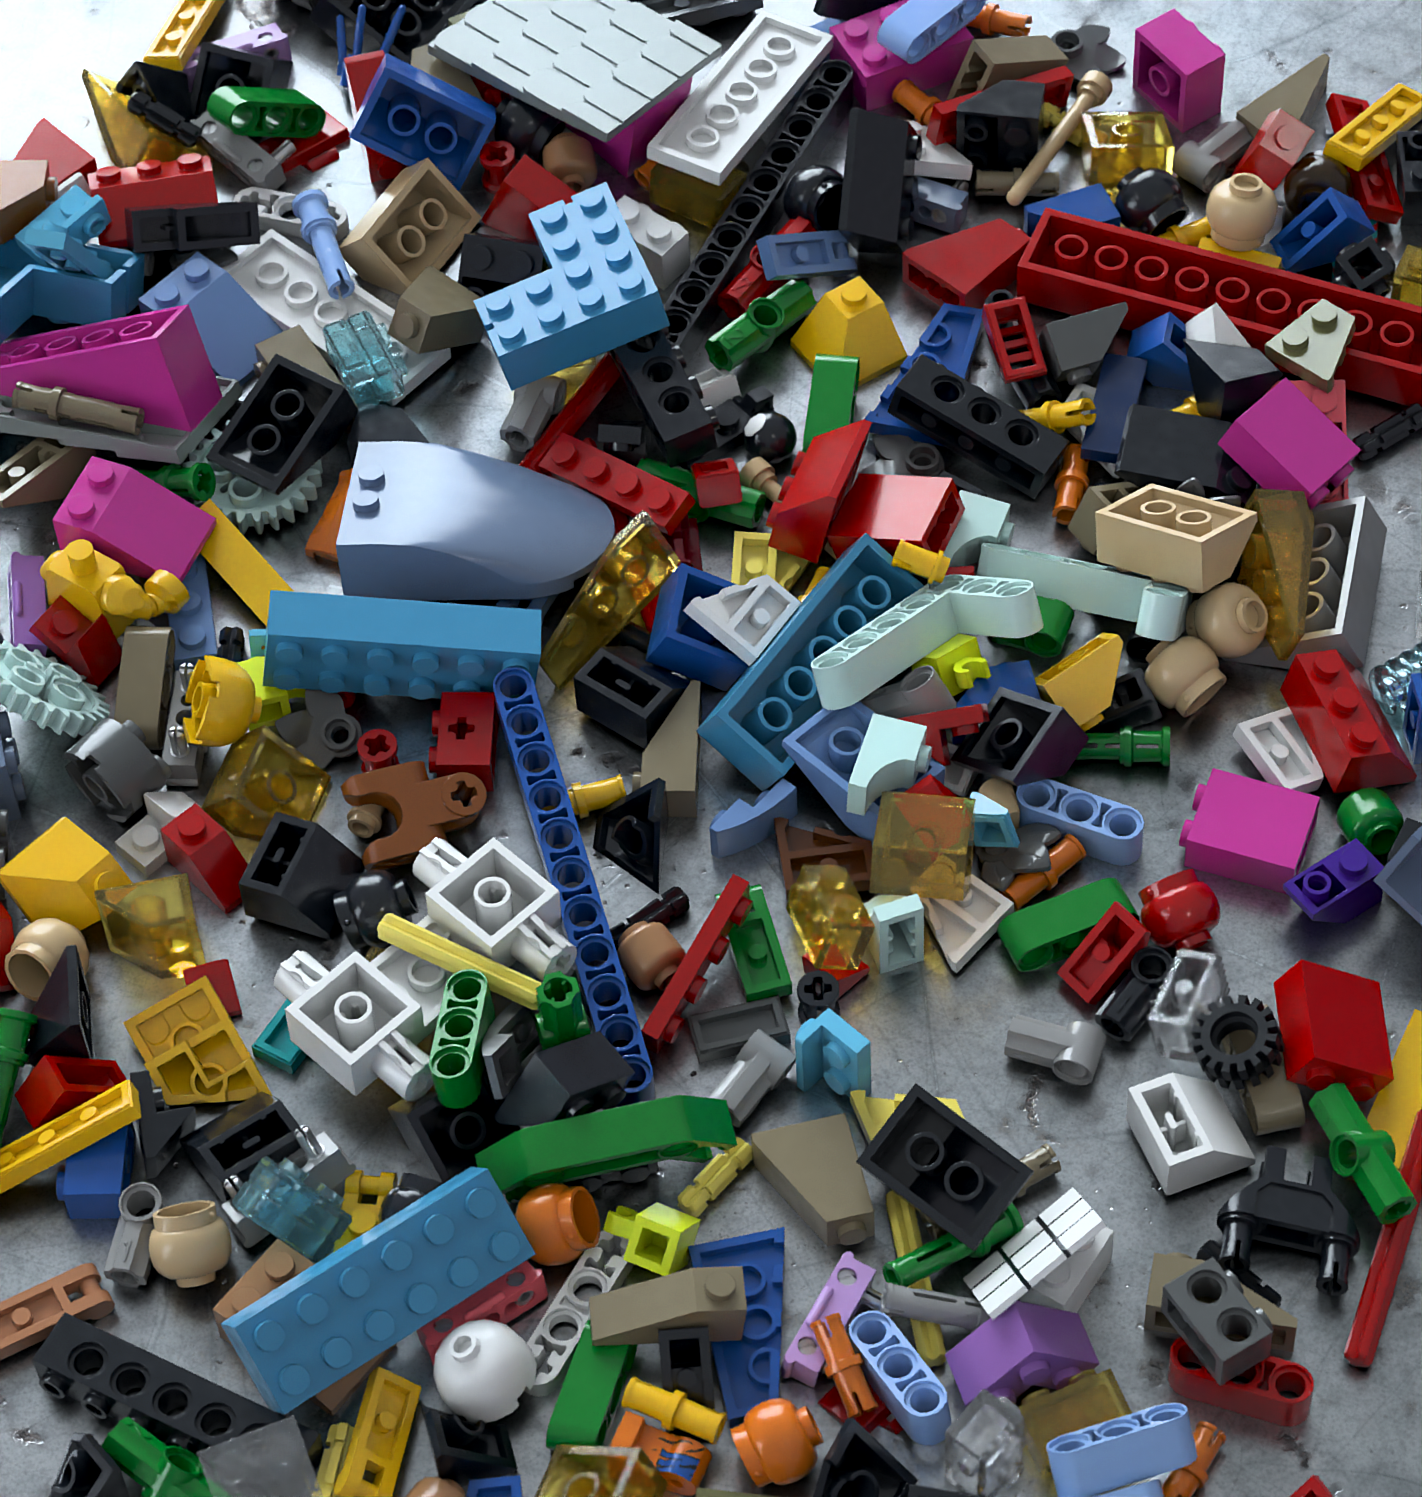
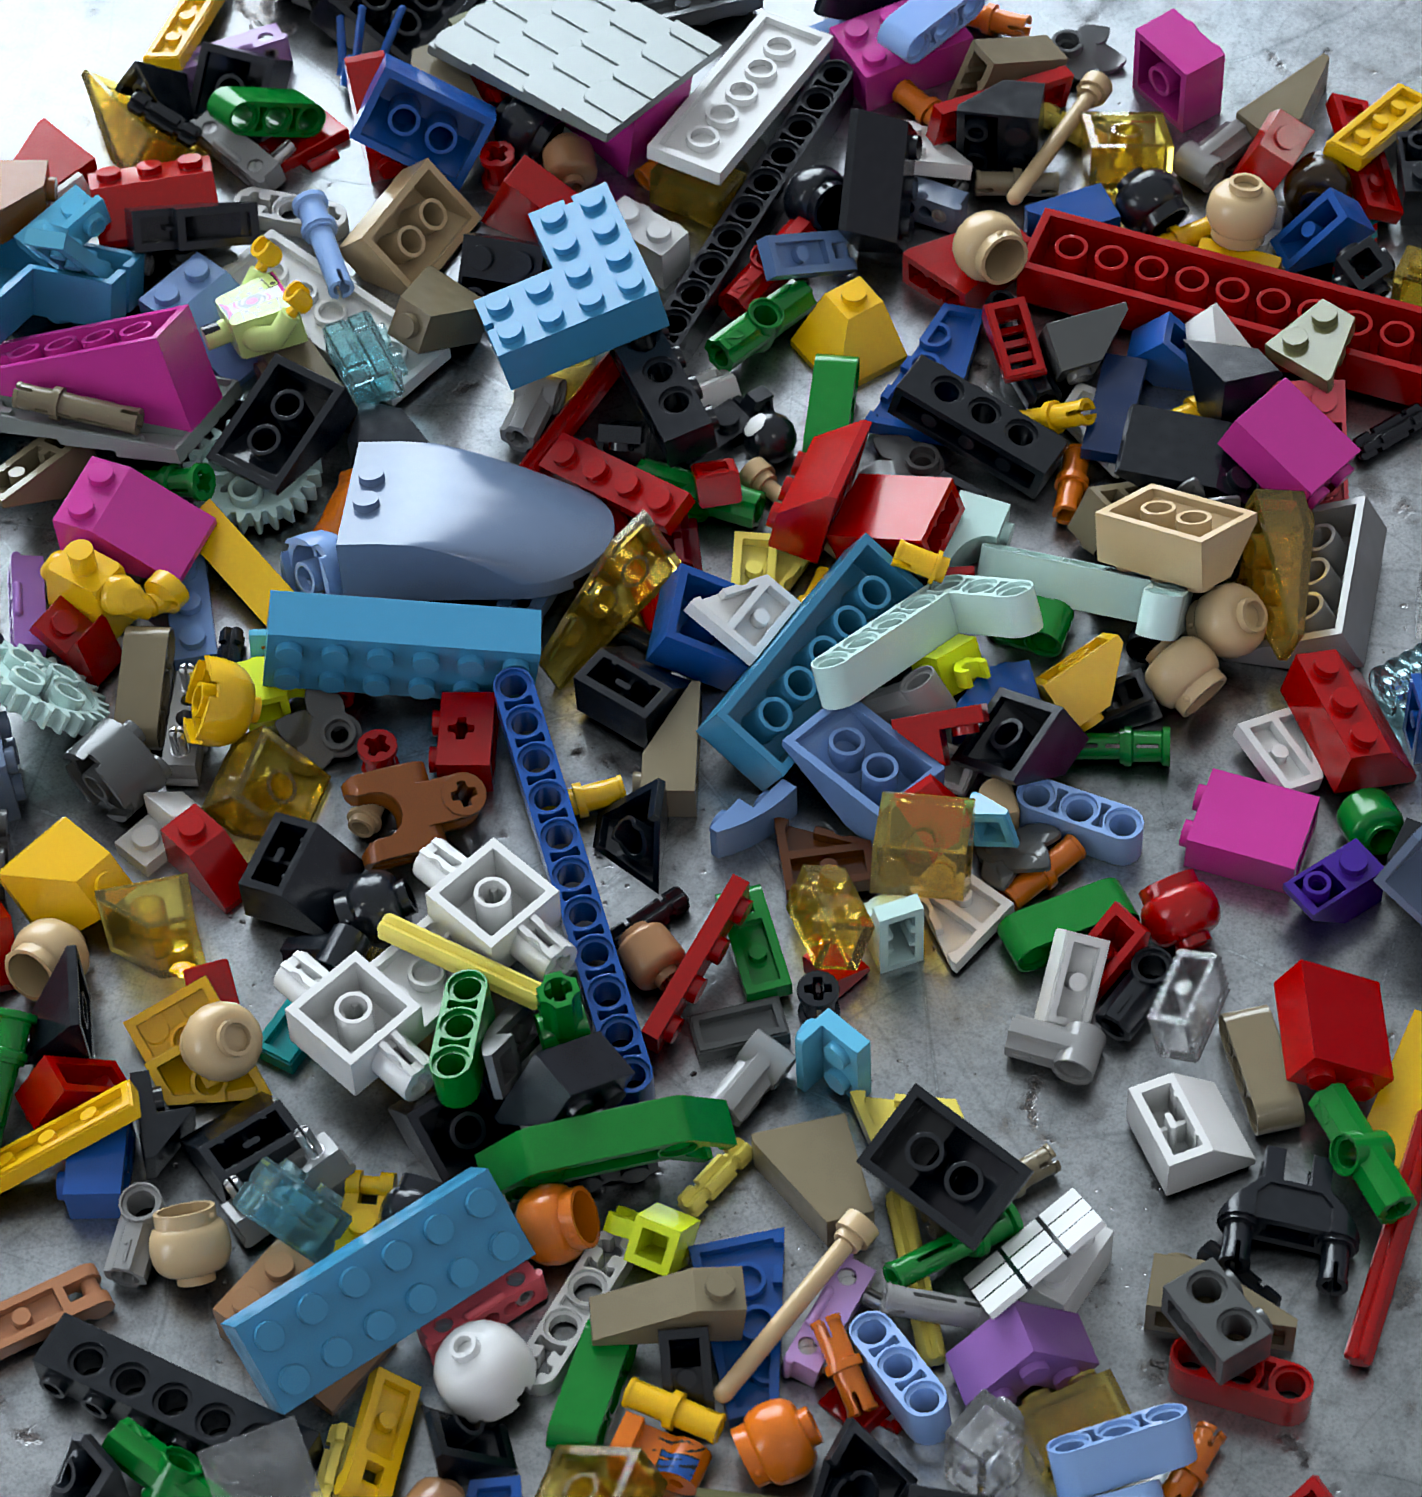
(221, 1041): none -> tan piece
(260, 312): none -> yellowish green torso
(312, 563): none -> light blue cylinder
(328, 948): none -> black piece
(853, 1234): none -> tan piece
(887, 760): light aqua arch -> none
(990, 248): none -> tan piece
(1071, 978): none -> white slope
(1229, 1019): black tyre -> none

